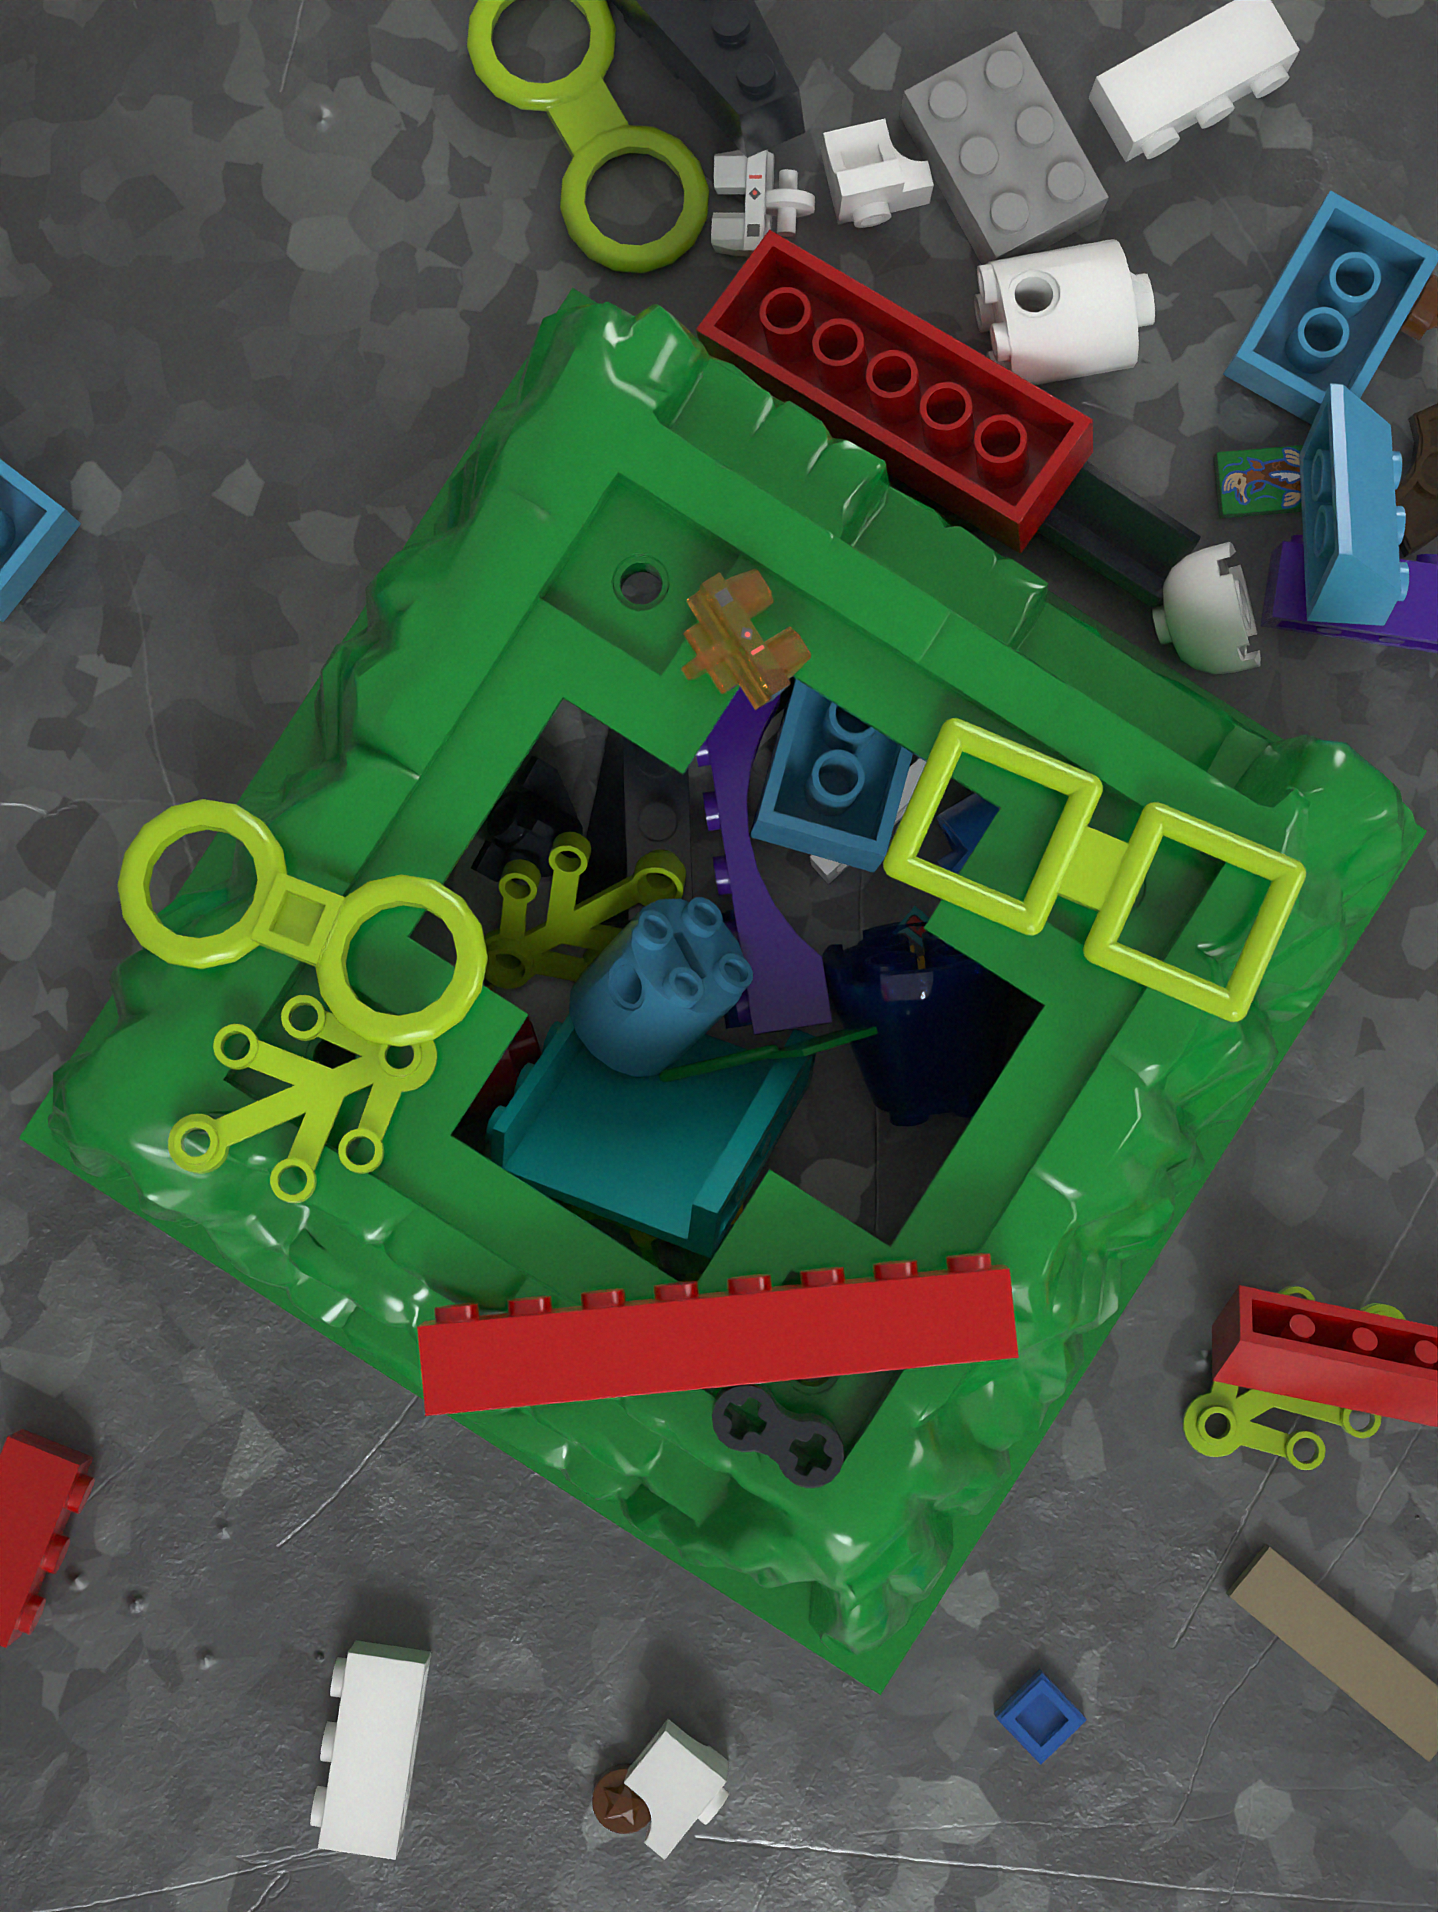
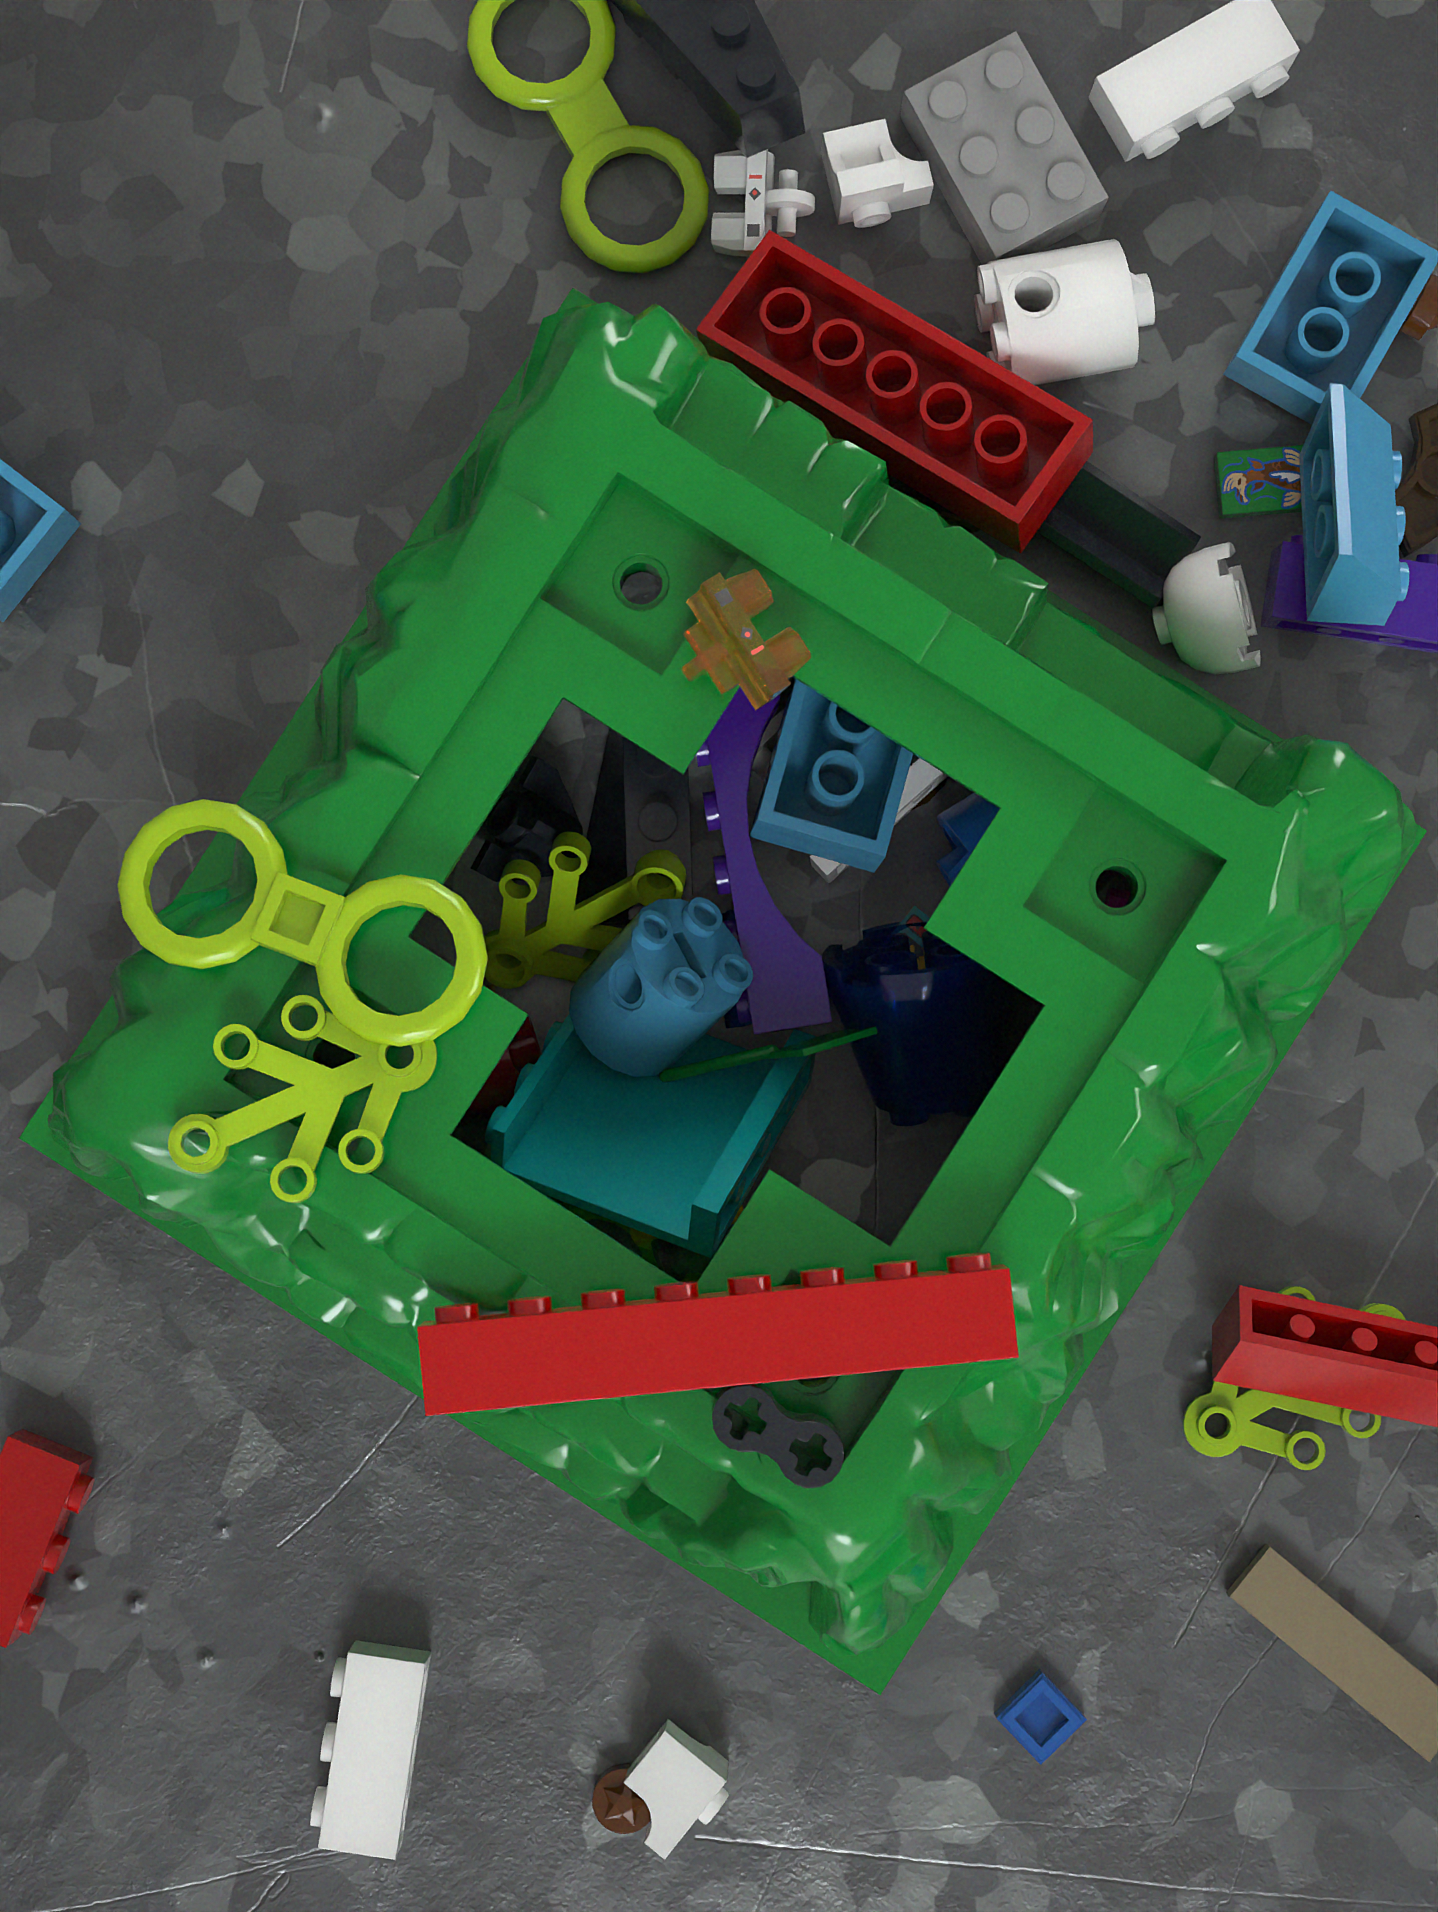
(1095, 869): lime bar -> none

